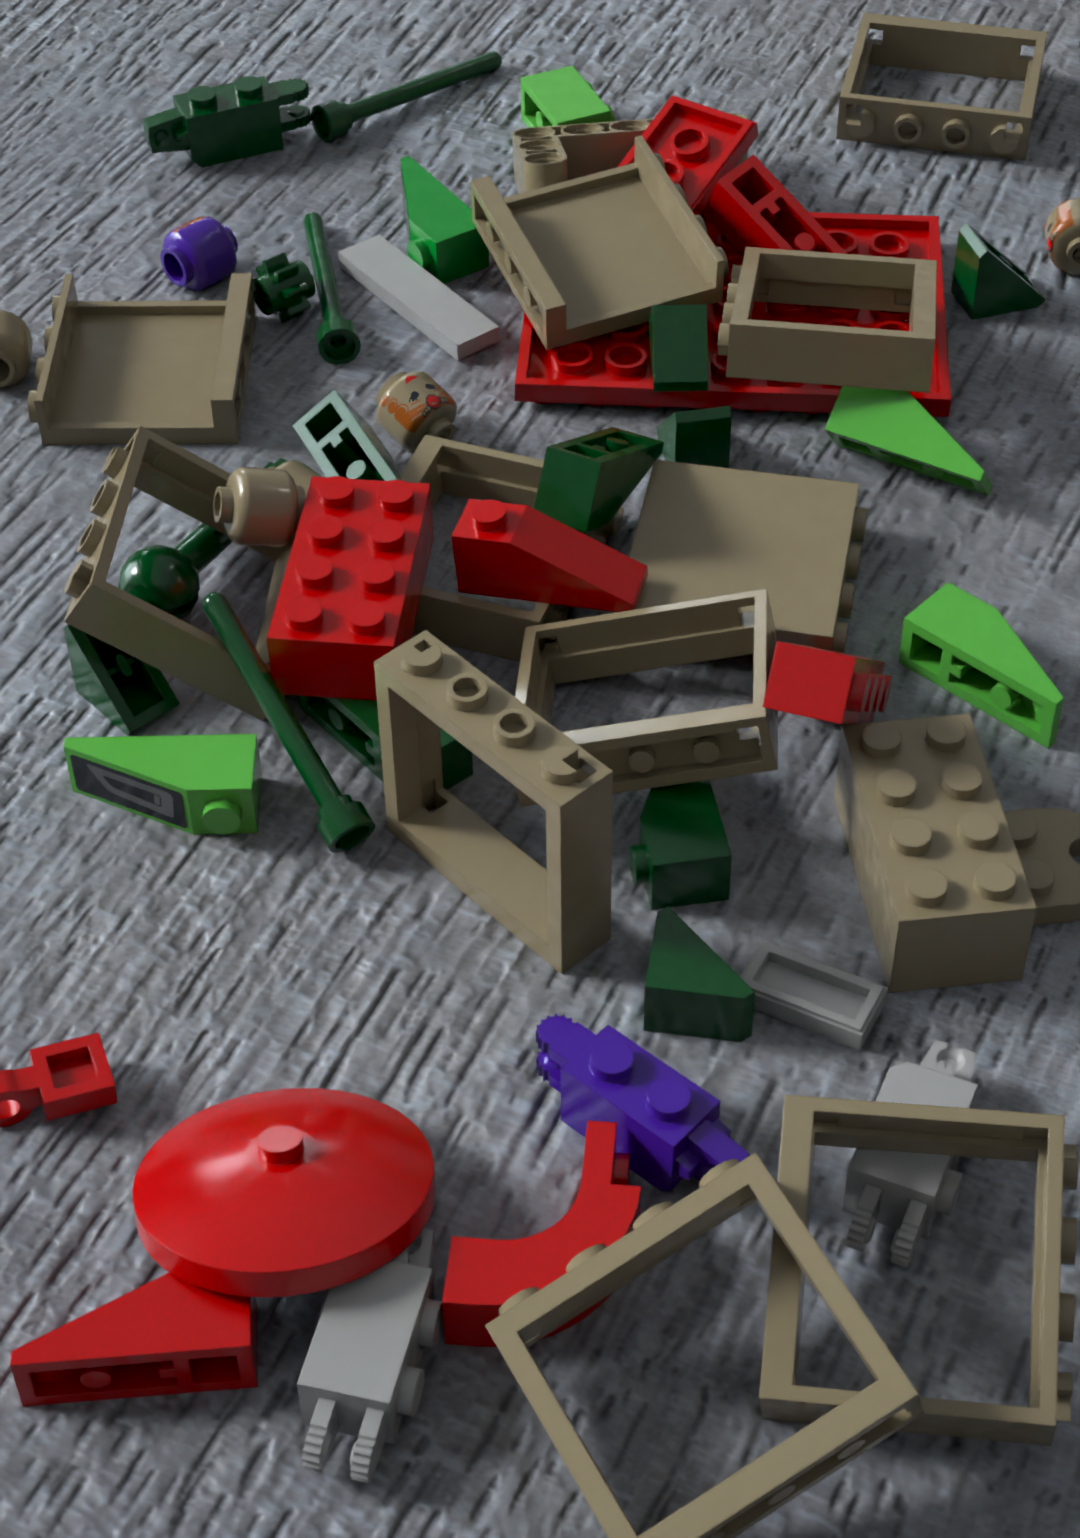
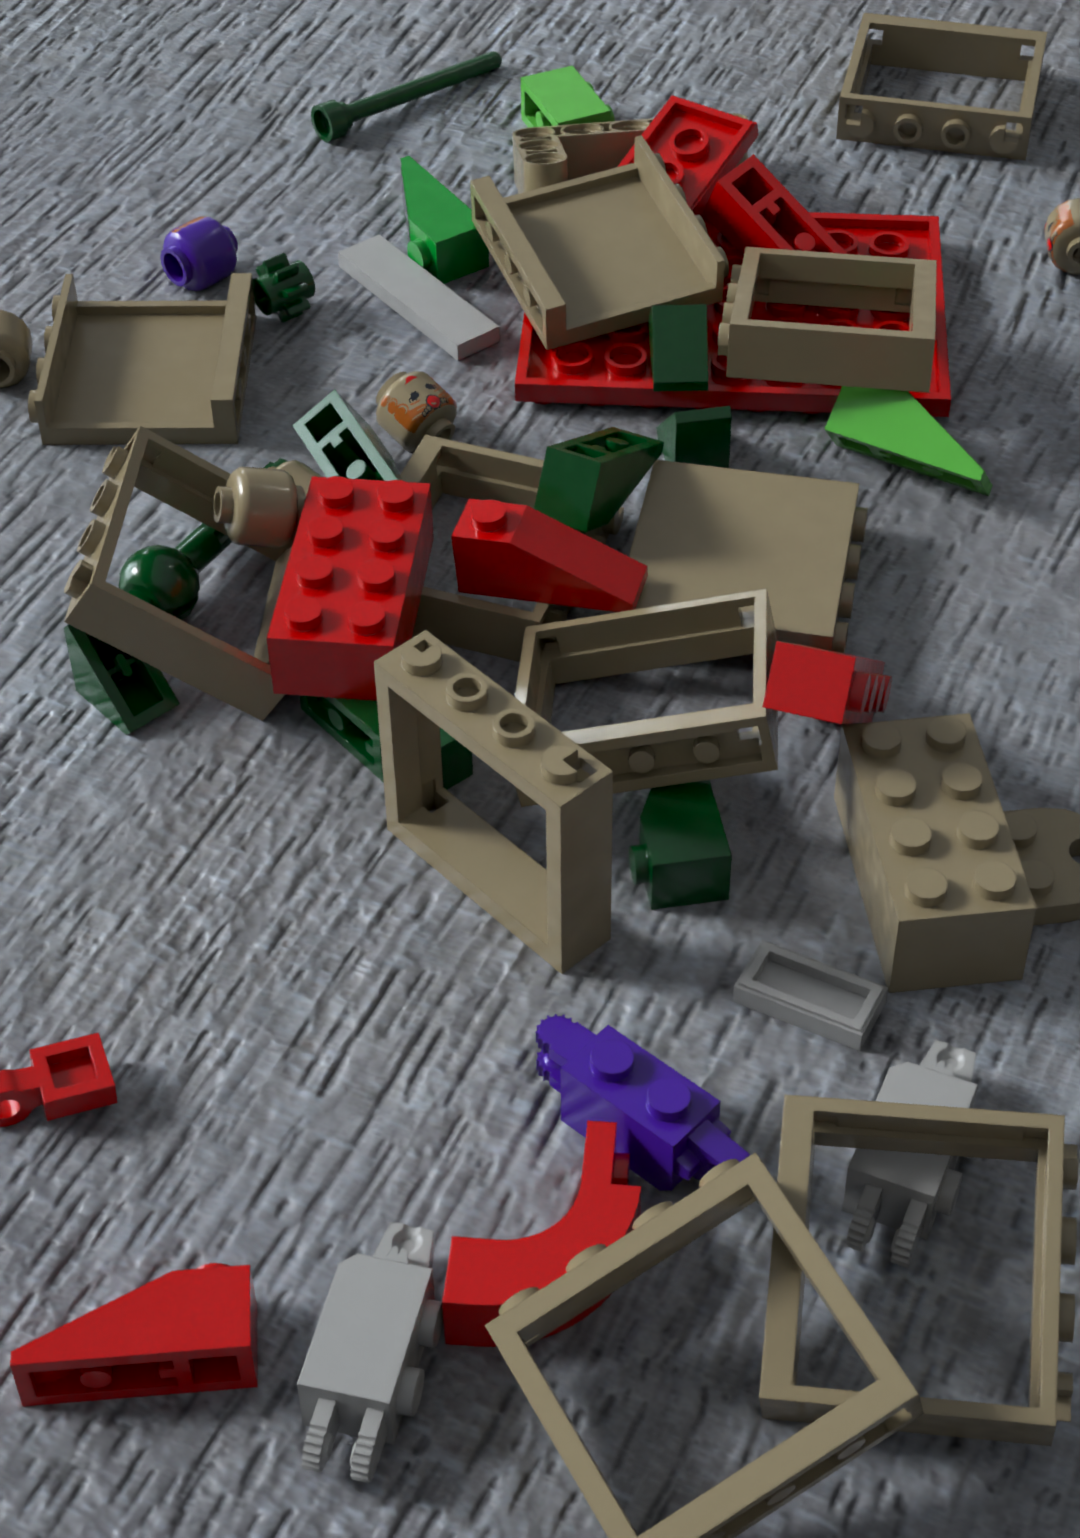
(174, 779): bright green slope -> none
(229, 120): dark green hinge -> none
(284, 1192): red dish -> none
(336, 336): dark green piece -> none
(342, 820): dark green piece -> none
(692, 987): dark green slope -> none
(982, 661): bright green slope -> none
(987, 280): dark green slope -> none

